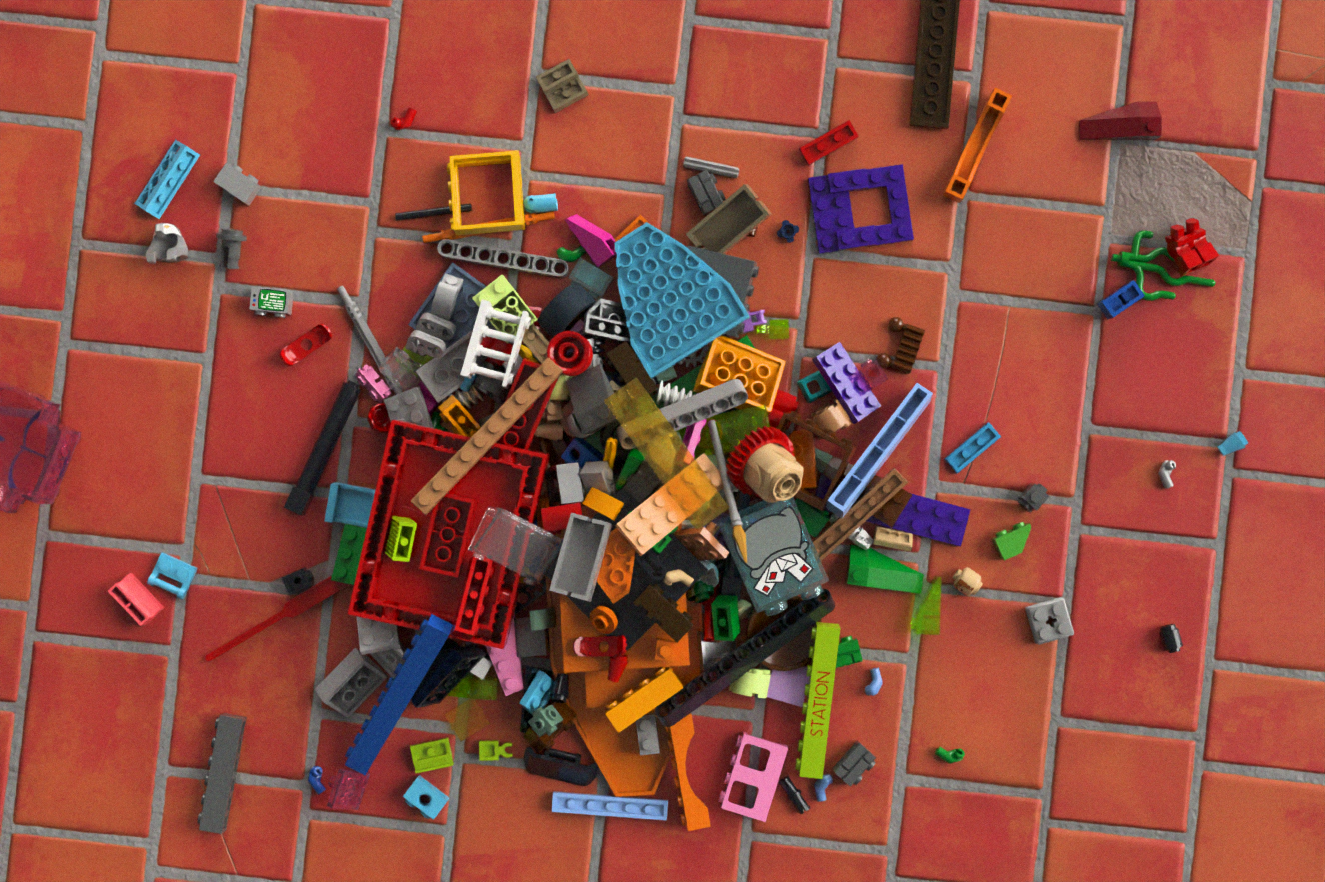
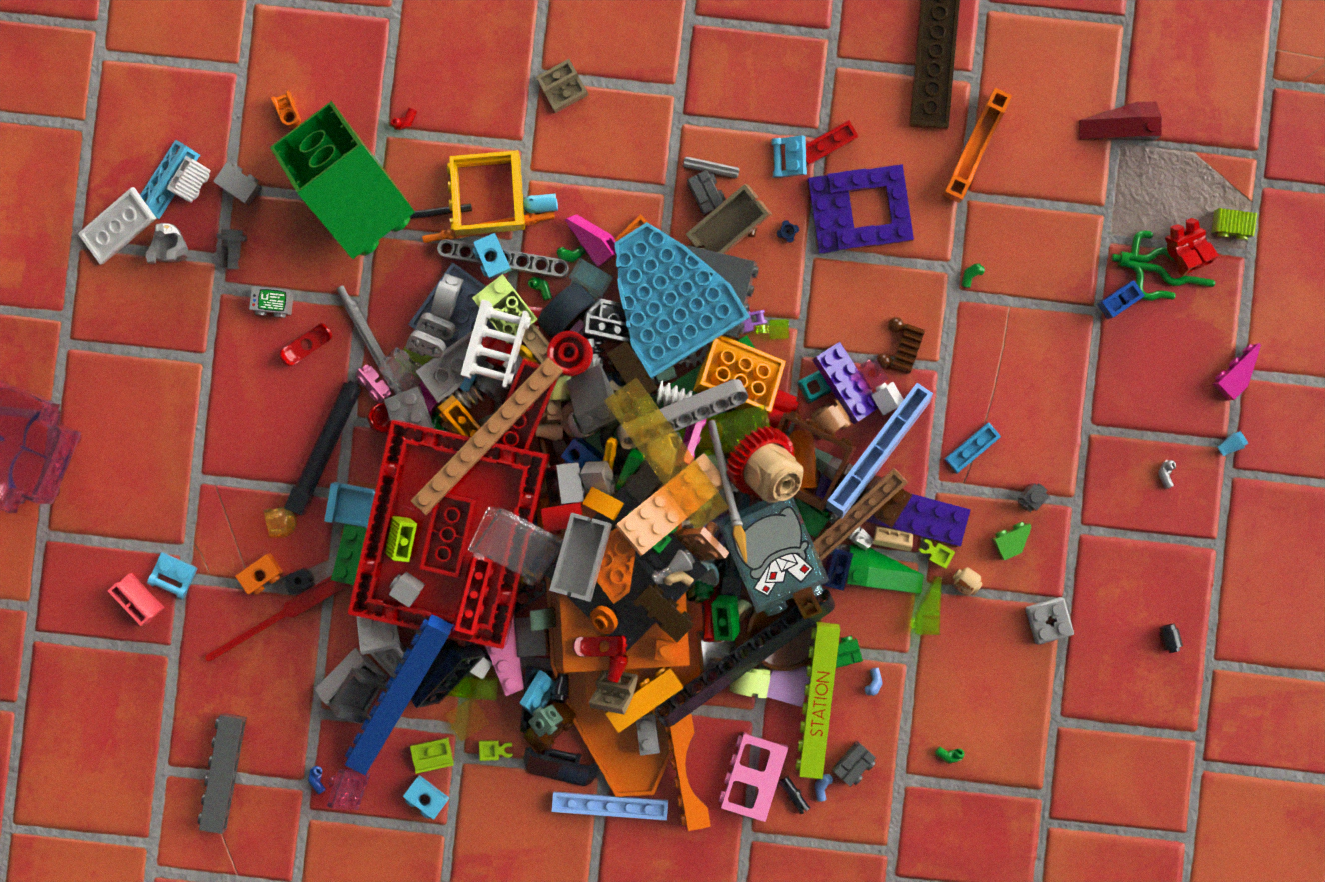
(117, 226): none -> white plate
(189, 179): none -> white brick
(248, 577): none -> orange brick
(280, 522): none -> clear yellow helmet
(285, 107): none -> orange piece
(342, 181): none -> green slope
(357, 695): none -> dark grey panel
(406, 588): none -> light grey brick
(499, 265): none -> medium azure brick
(540, 285): none -> green arm
(612, 695): none -> dark tan slope
(681, 562): none -> piece
(794, 154): none -> medium azure plate
(807, 602): none -> reddish brown plate
(837, 568): none -> clear blue brick
(887, 397): none -> white brick
(939, 554): none -> lime plate
(970, 272): none -> green arm
(1234, 223): none -> lime brick
(1238, 375): none -> dark pink slope

